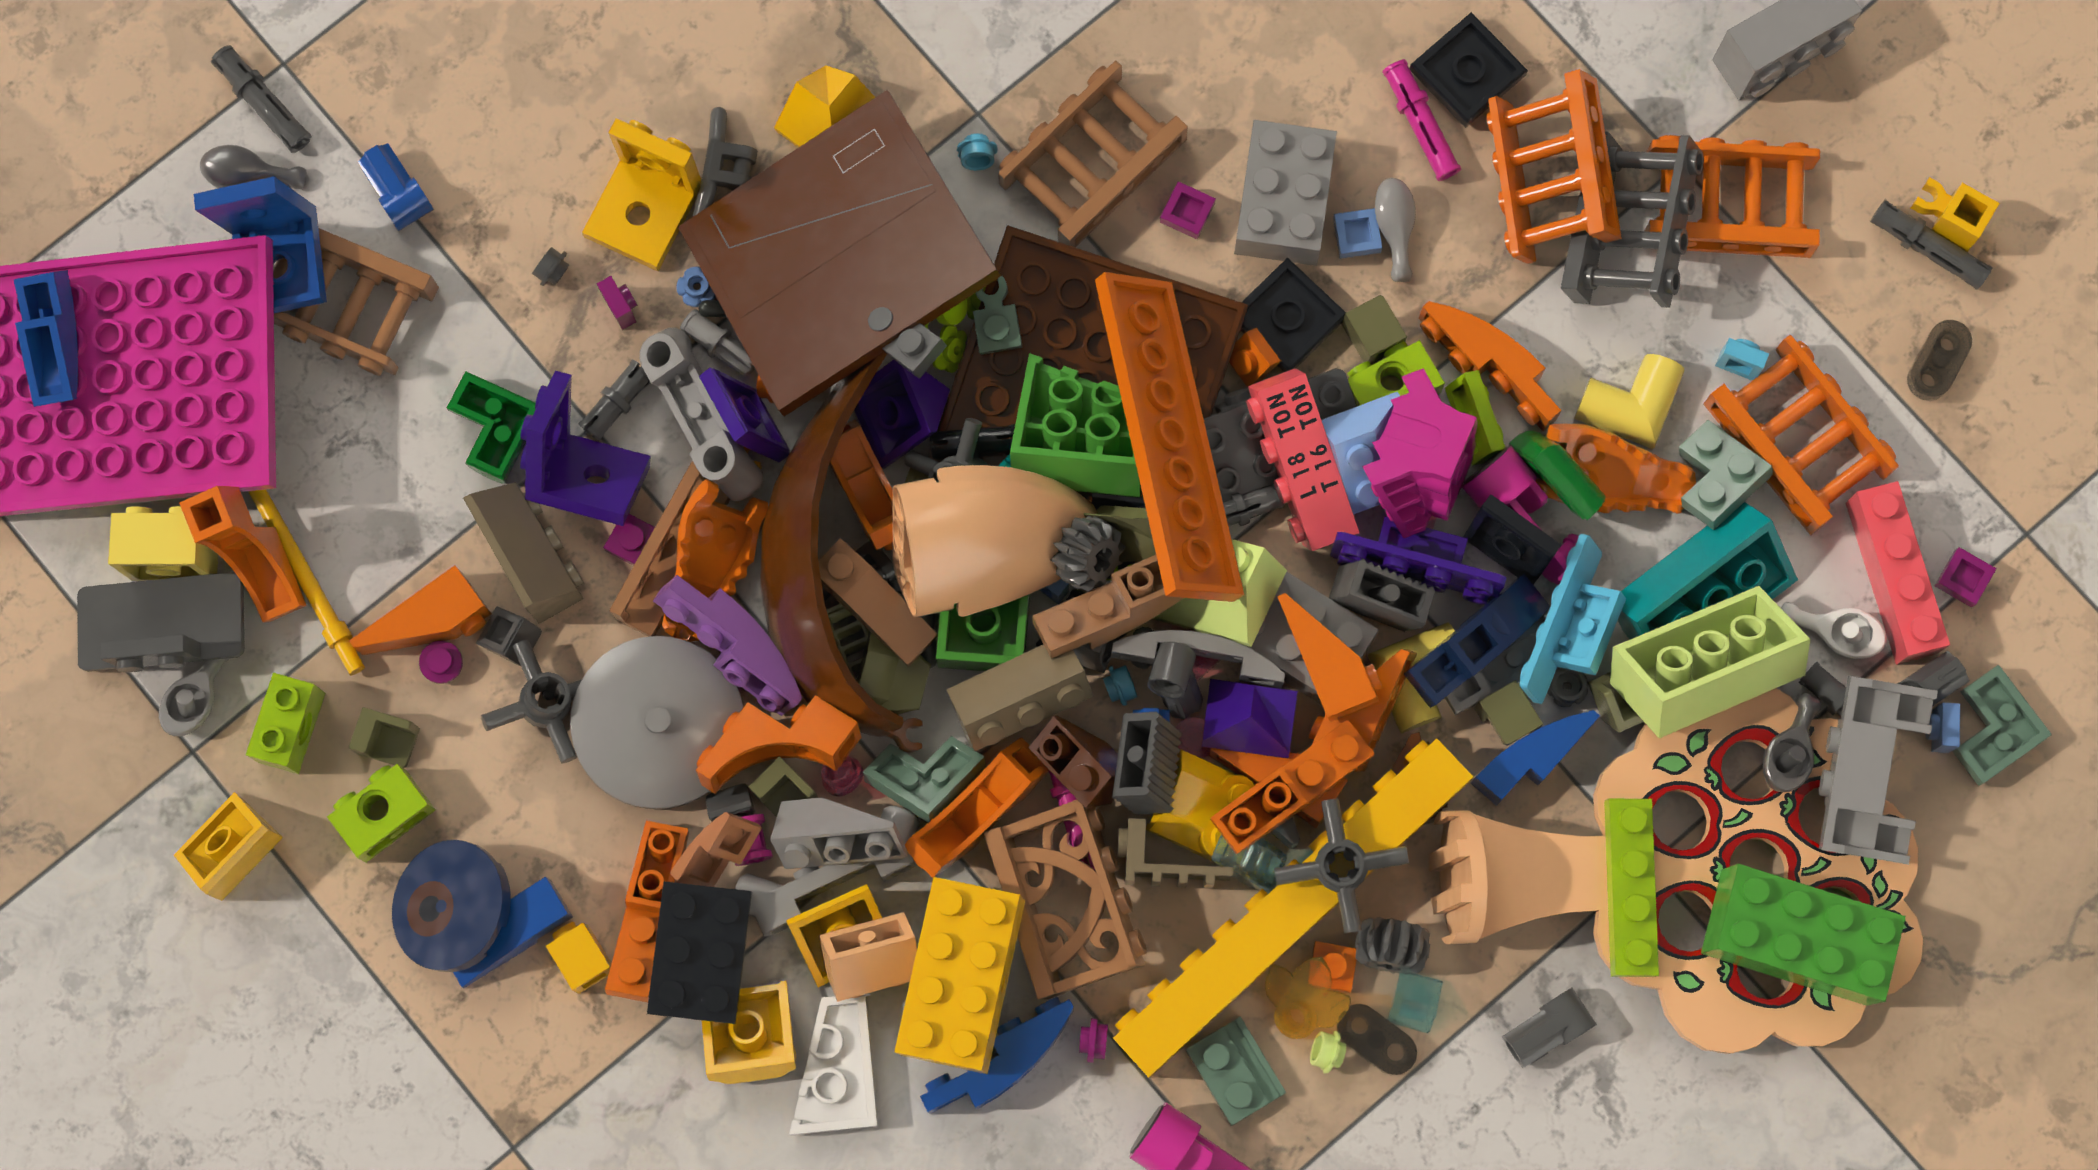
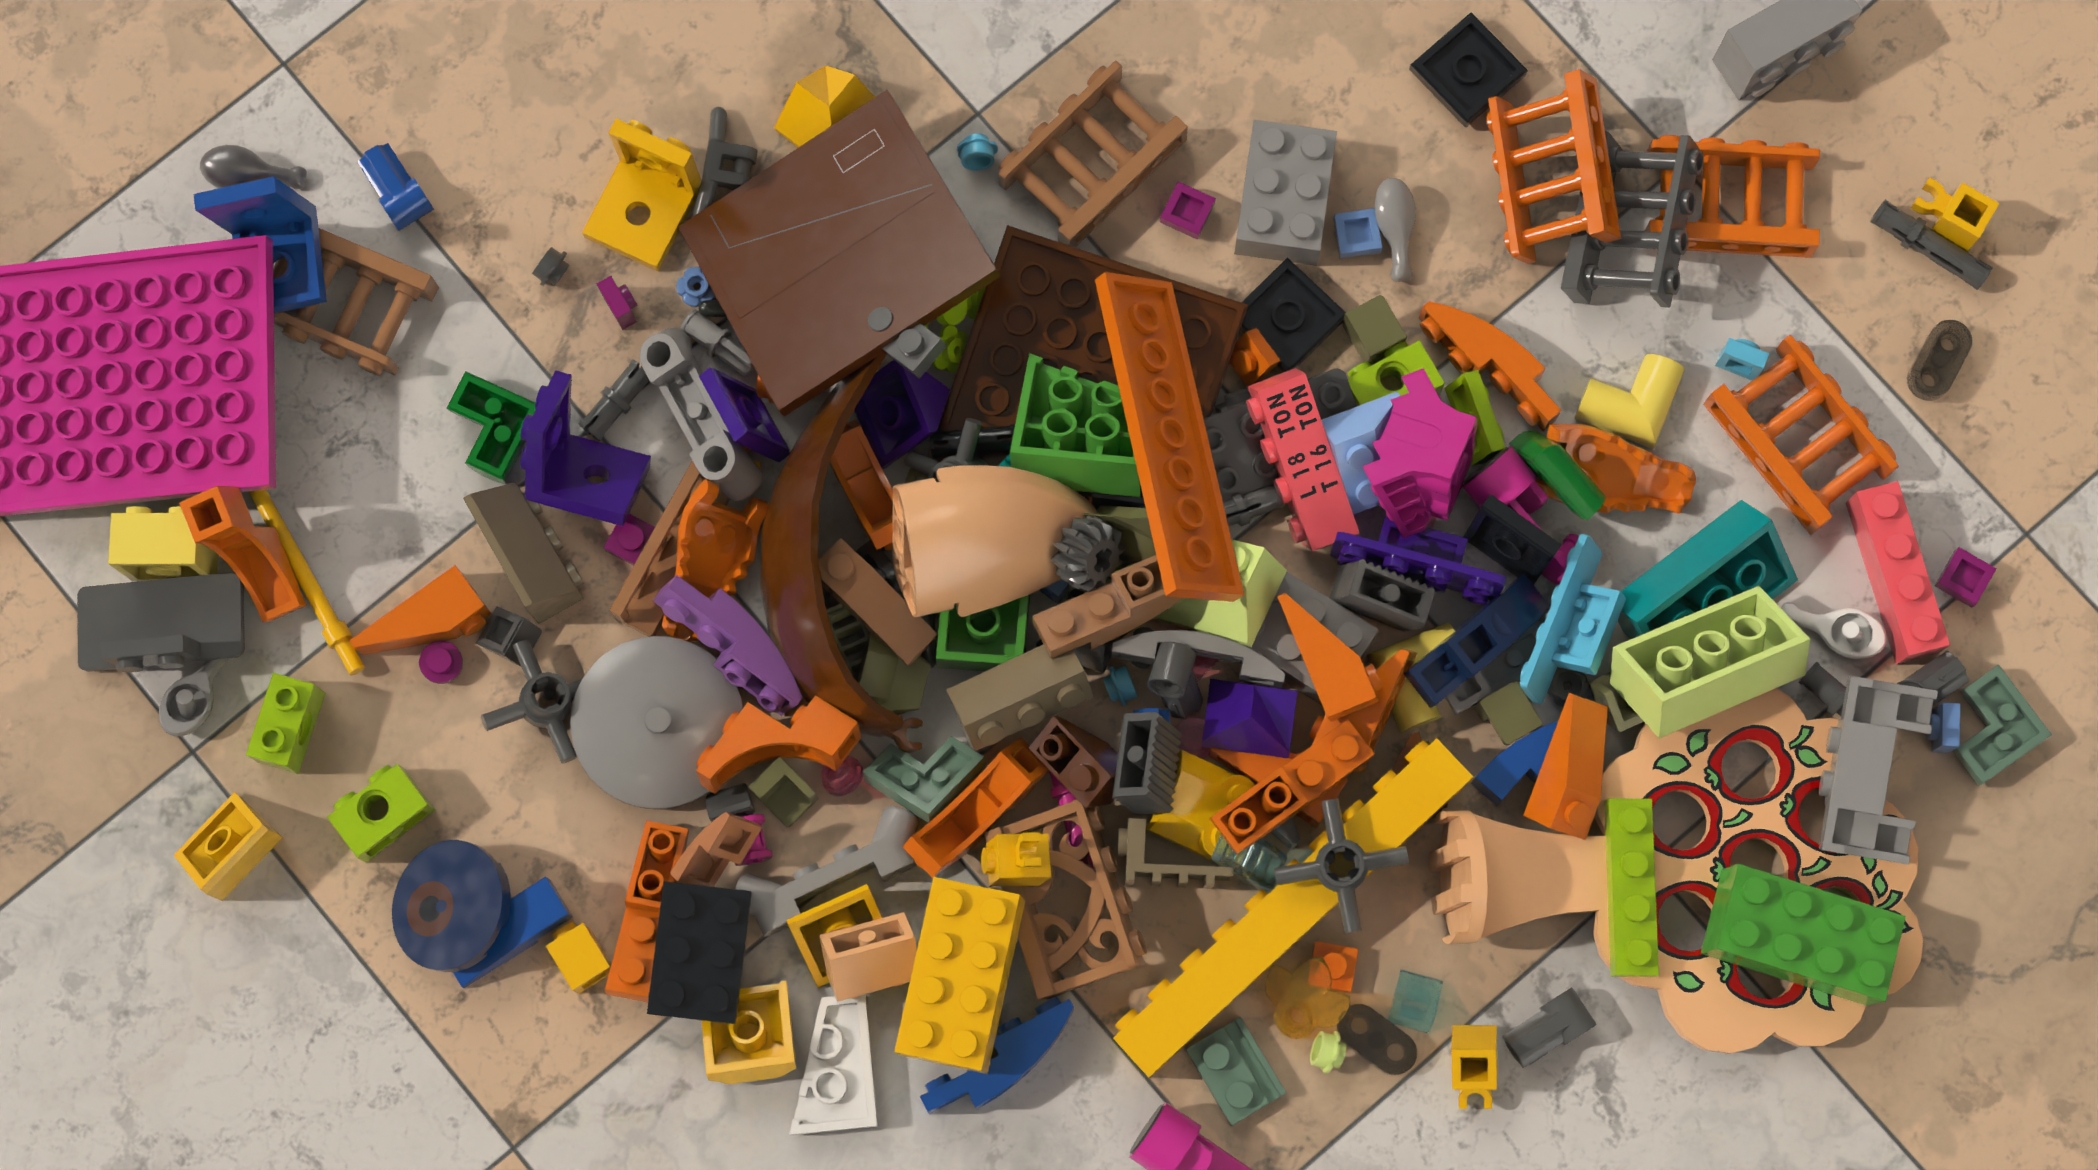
(48, 336): blue slope -> none
(249, 86): dark grey pin -> none
(384, 737): olive panel -> none
(830, 833): light grey slope -> none
(997, 324): sand green plate -> none
(1017, 859): none -> yellow brick
(1093, 1040): magenta plate -> none
(1392, 945): dark grey gear -> none
(1414, 105): dark pink pin -> none
(1474, 1062): none -> yellow brick
(1572, 770): none -> orange slope
(1729, 471): sand green plate -> none
(1790, 754): flat silver piece -> none

